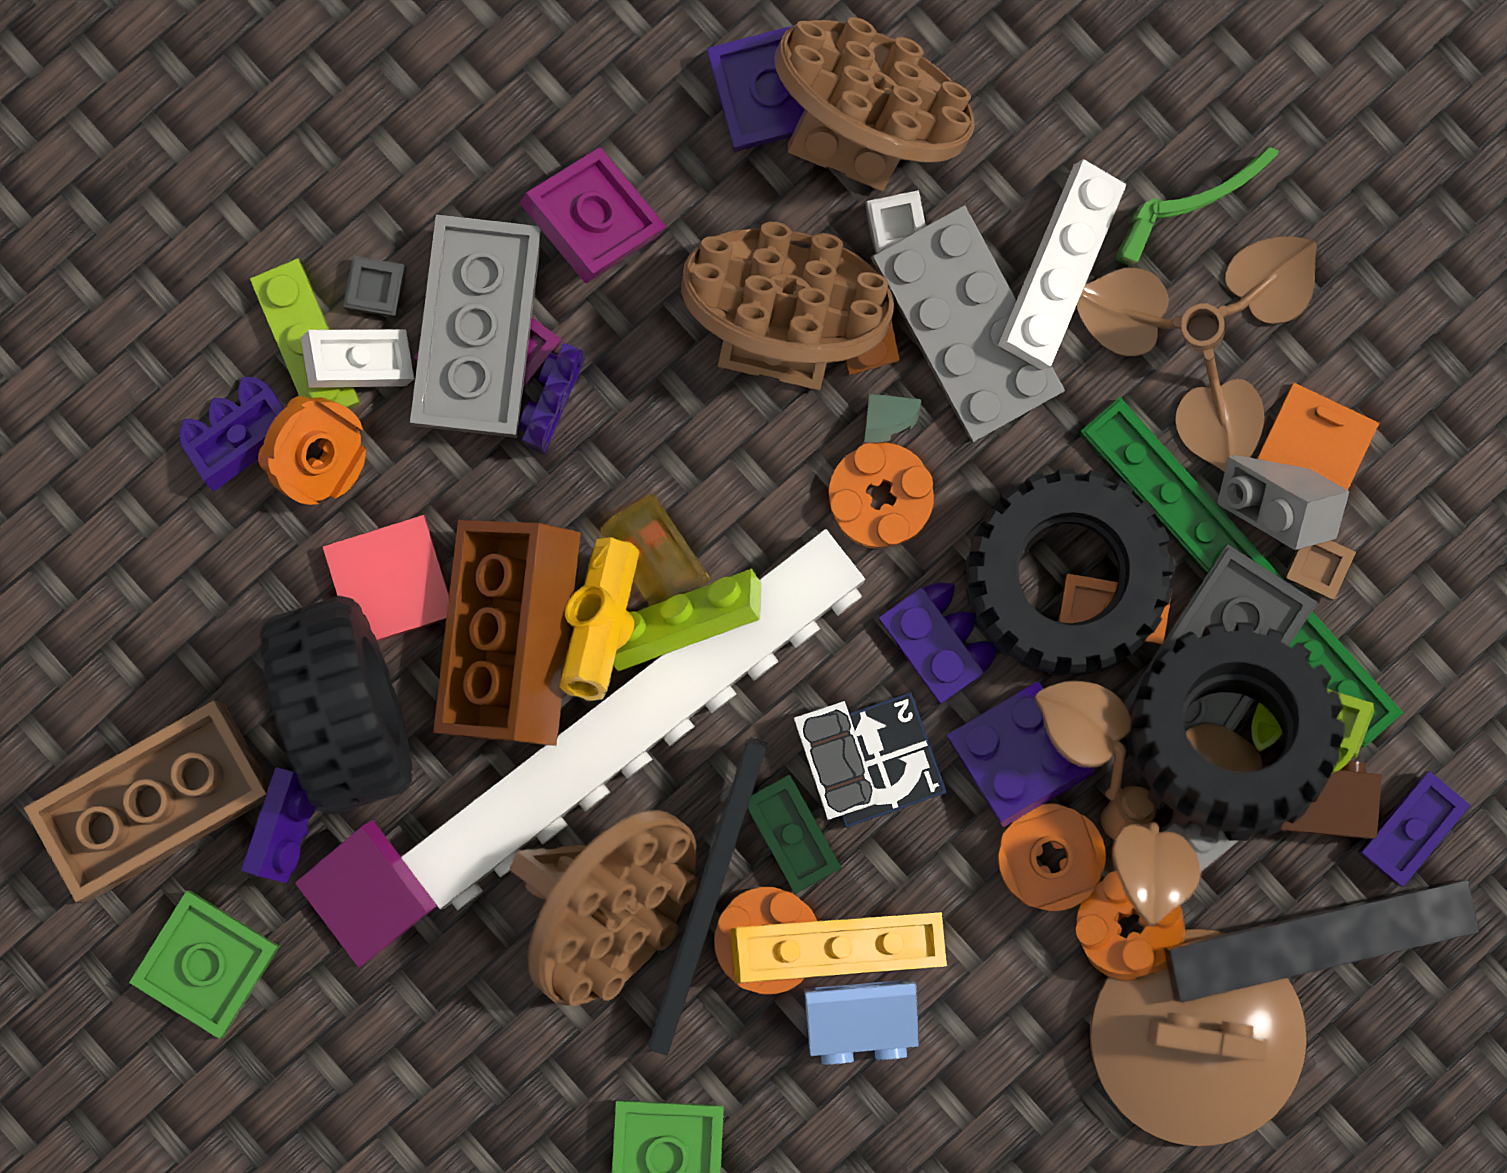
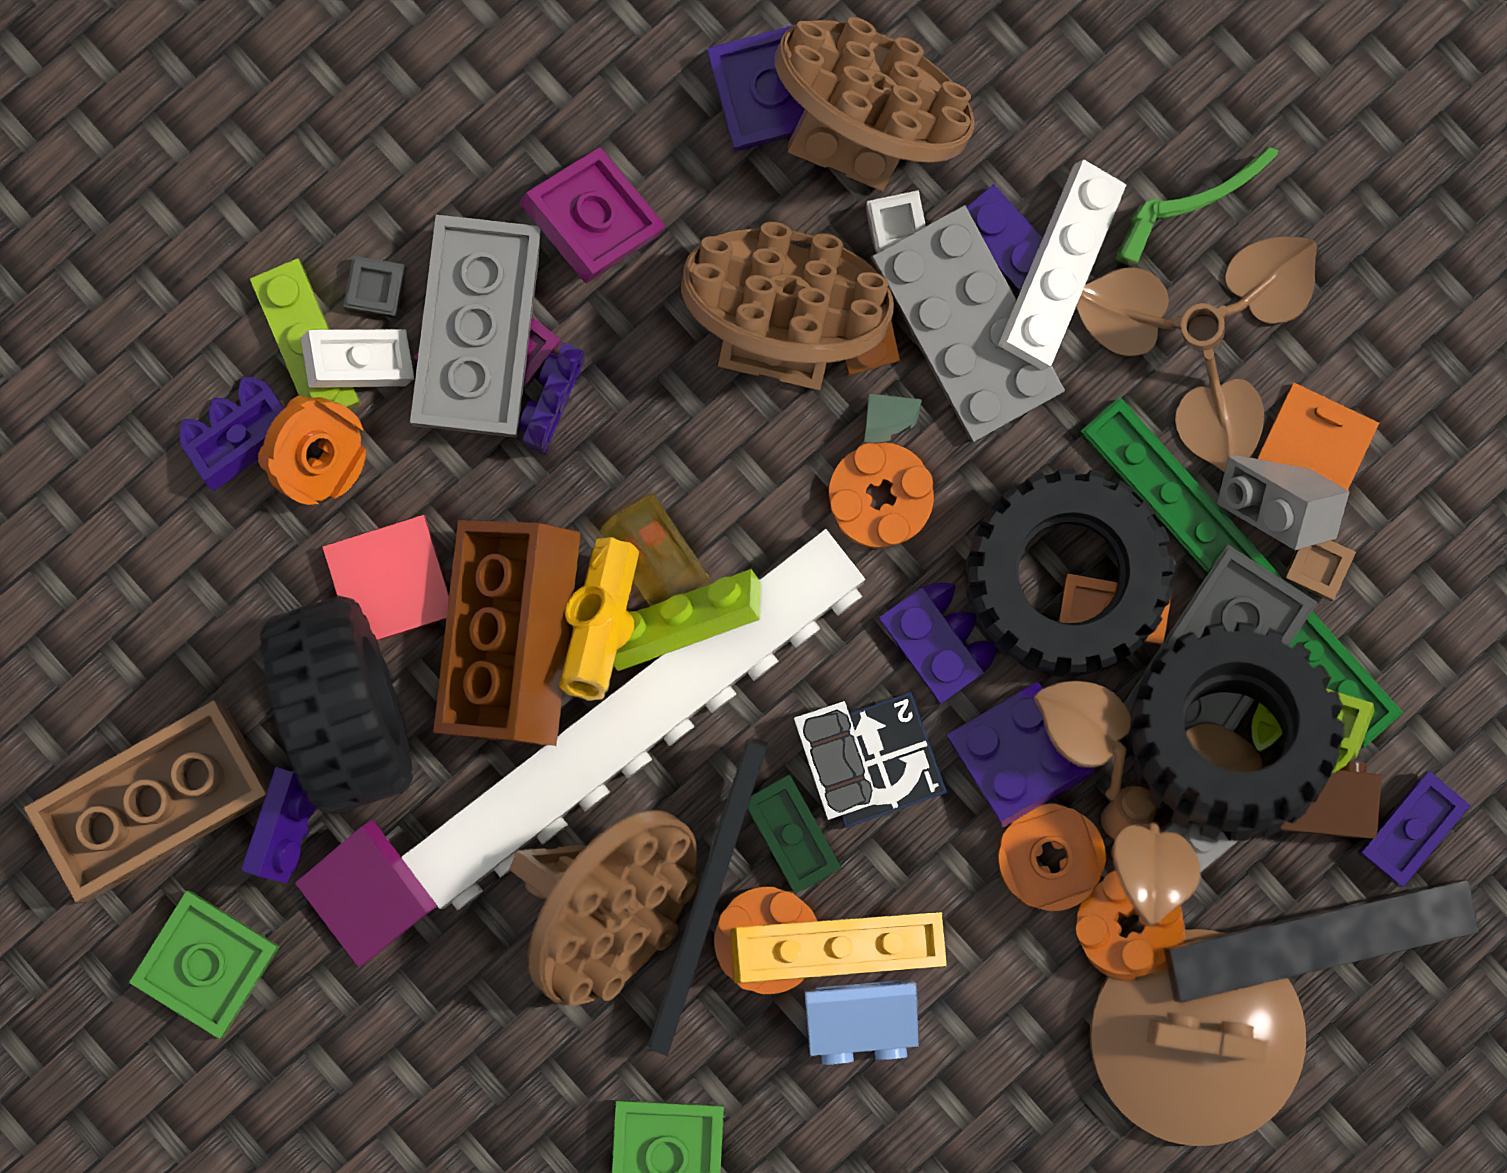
(1006, 234): none -> dark purple plate

